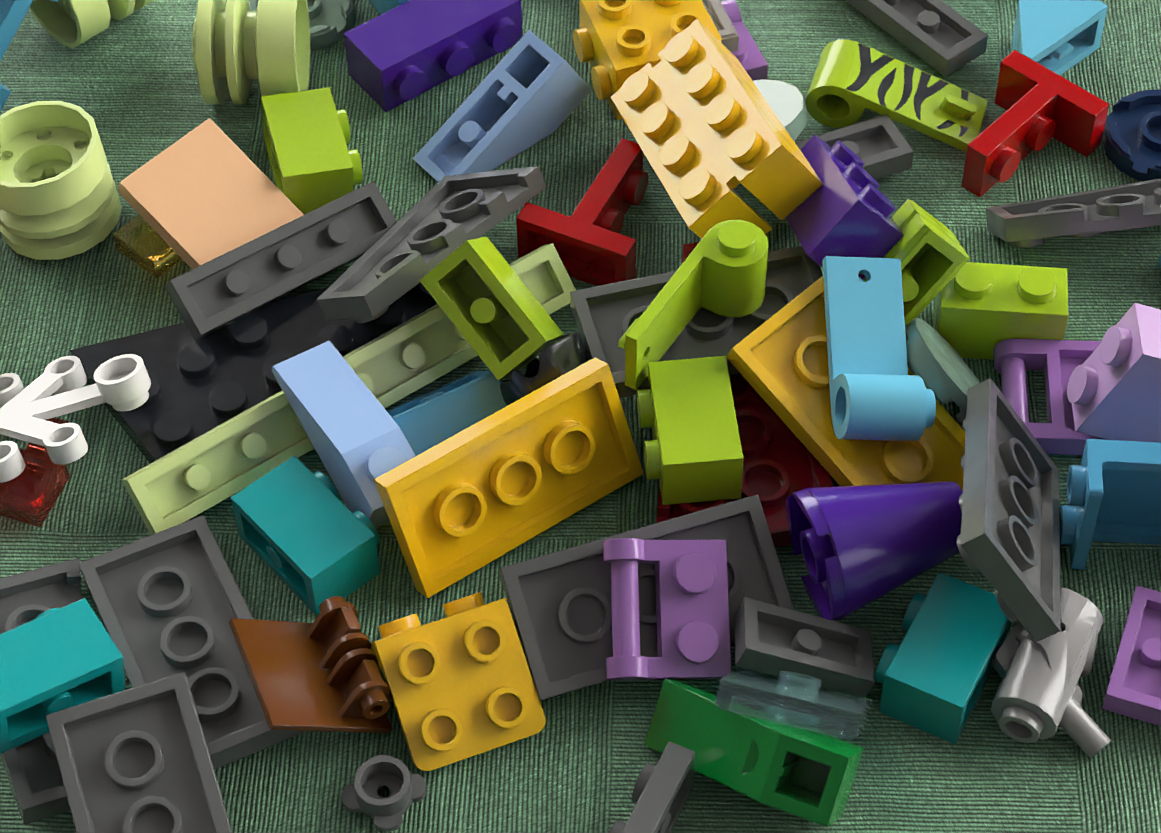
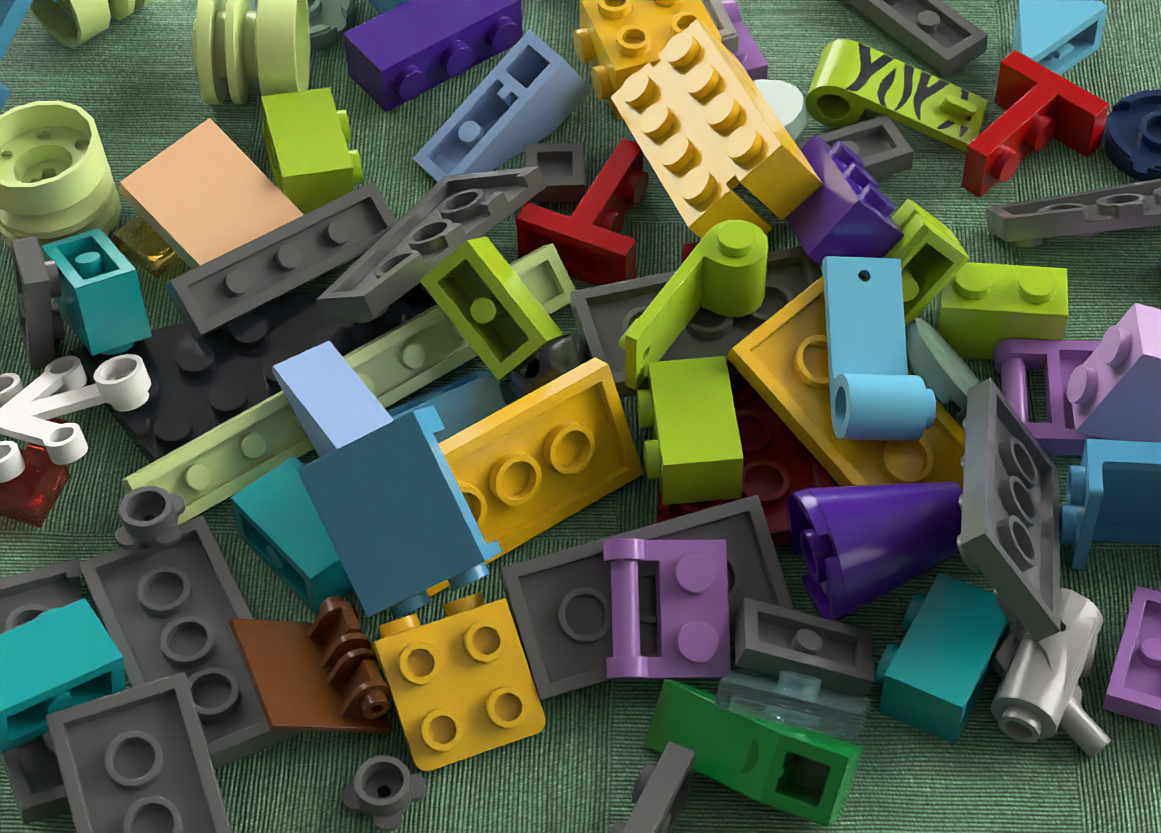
(35, 286): none -> dark grey plate
(98, 293): none -> teal brick
(149, 518): none -> dark grey plate
(397, 515): none -> dark azure panel
(561, 168): none -> dark grey plate

